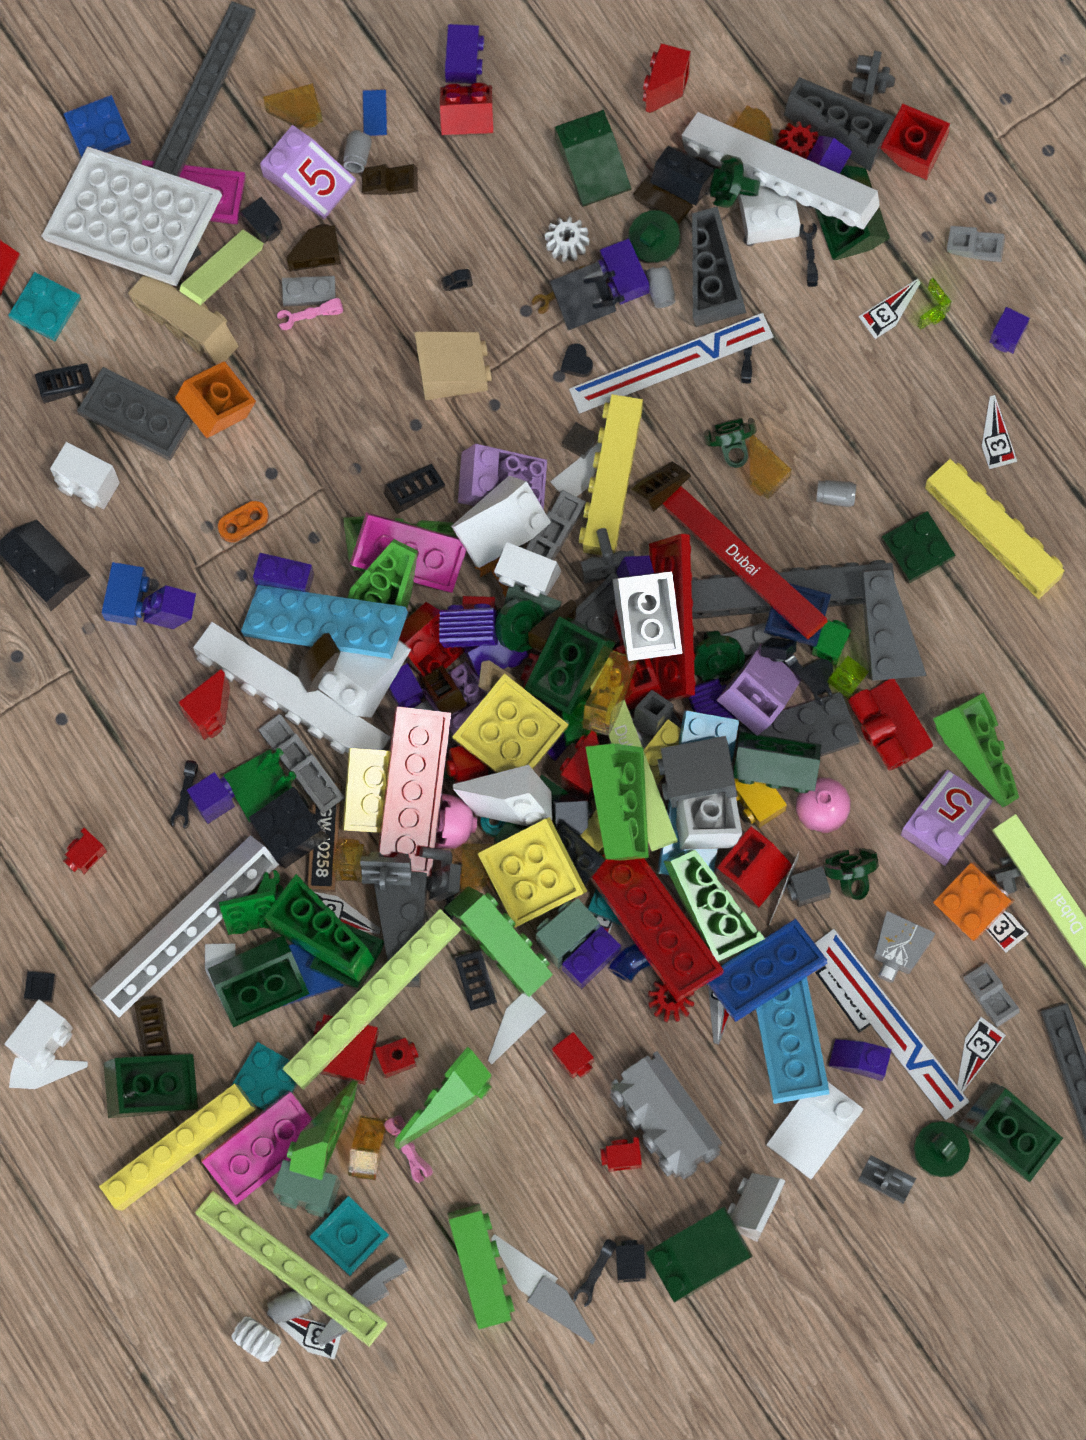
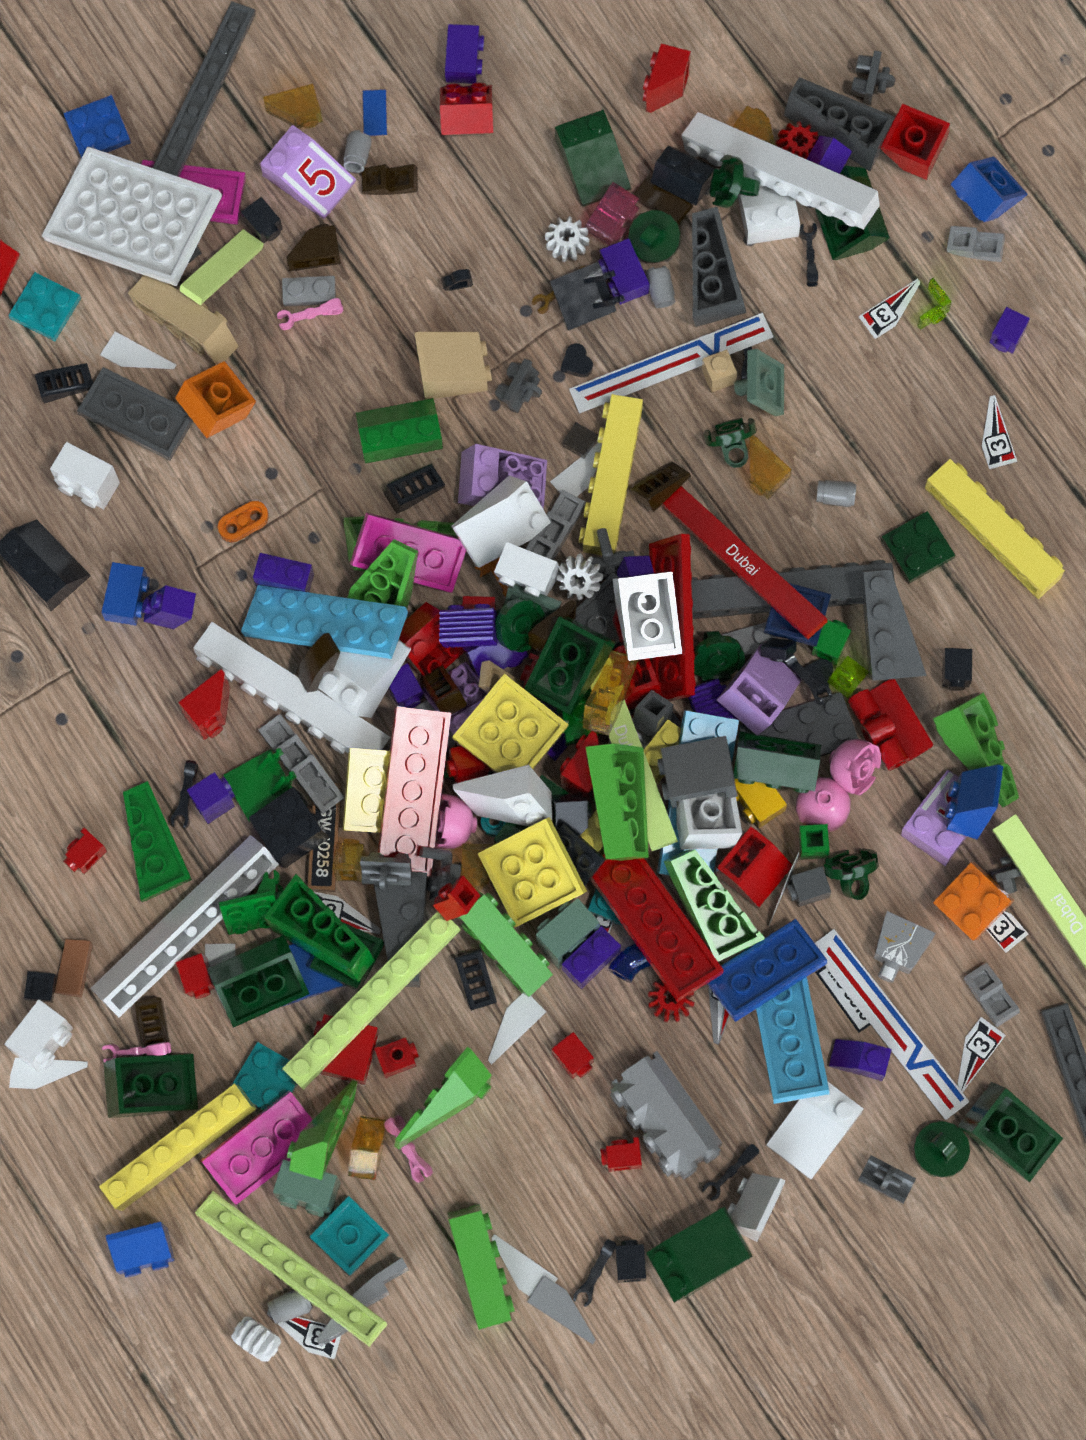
(73, 967): none -> nougat slope
(131, 354): none -> white sticker
(141, 1249): none -> blue slope
(154, 849): none -> green wing
(155, 1049): none -> bright pink piece
(195, 976): none -> red brick
(399, 430): none -> green slope
(456, 899): none -> red brick
(522, 386): none -> dark grey hips
(580, 568): none -> white gear
(611, 213): none -> clear pink brick
(719, 370): none -> tan brick
(746, 1157): none -> black piece
(763, 383): none -> sand green tile
(813, 841): none -> green brick
(854, 764): none -> bright pink cylinder
(957, 668): none -> black brick
(973, 800): none -> blue slope
(988, 188): none -> blue slope

